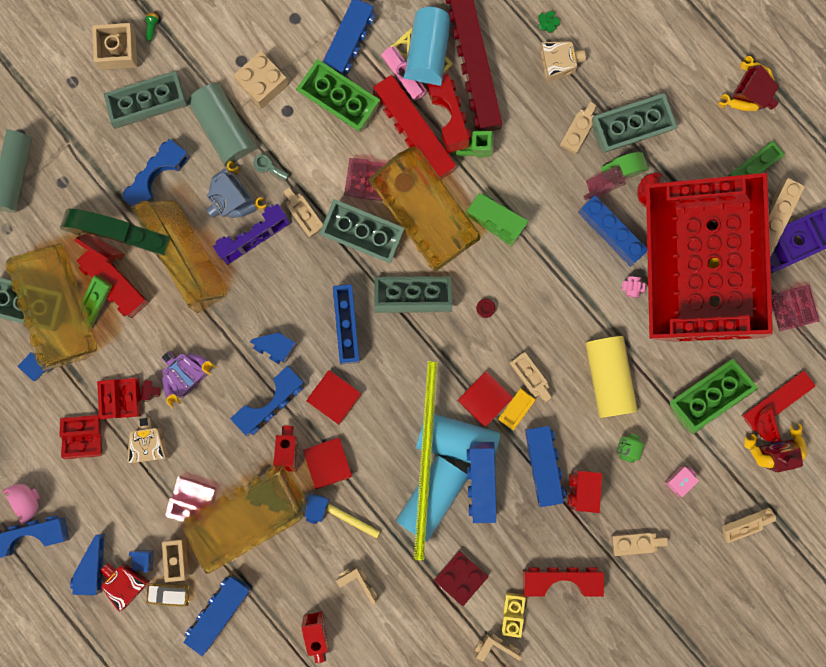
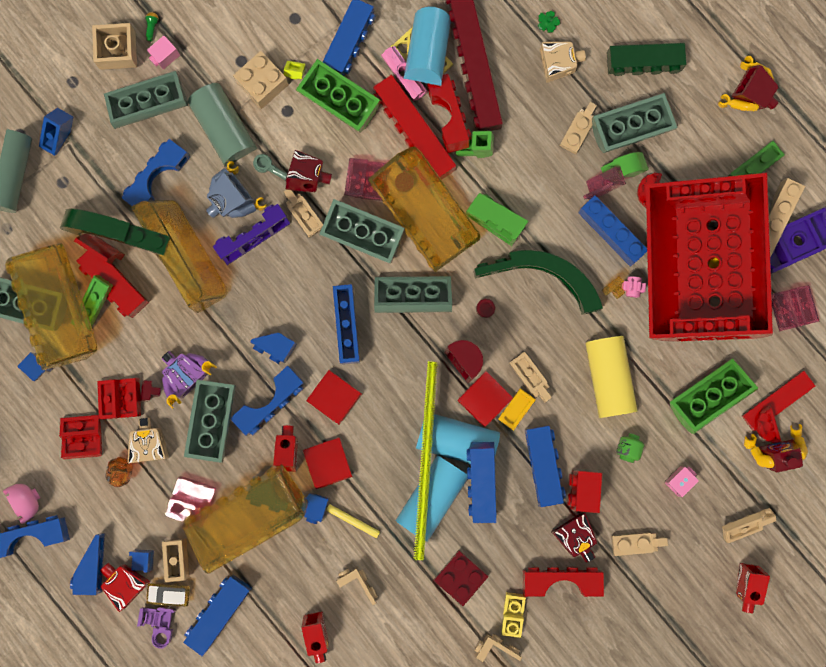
(55, 130): none -> blue slope
(119, 472): none -> clear orange head
(157, 619): none -> medium lavender piece
(163, 53): none -> bright pink brick
(209, 421): none -> sand green brick
(294, 70): none -> neon yellow plate
(306, 173): none -> dark red torso
(466, 358): none -> dark red brick
(561, 269): none -> dark green arch
(577, 537): none -> dark red torso
(614, 287): none -> clear yellow tile
(646, 58): none -> dark green brick
(751, 586): none -> red torso

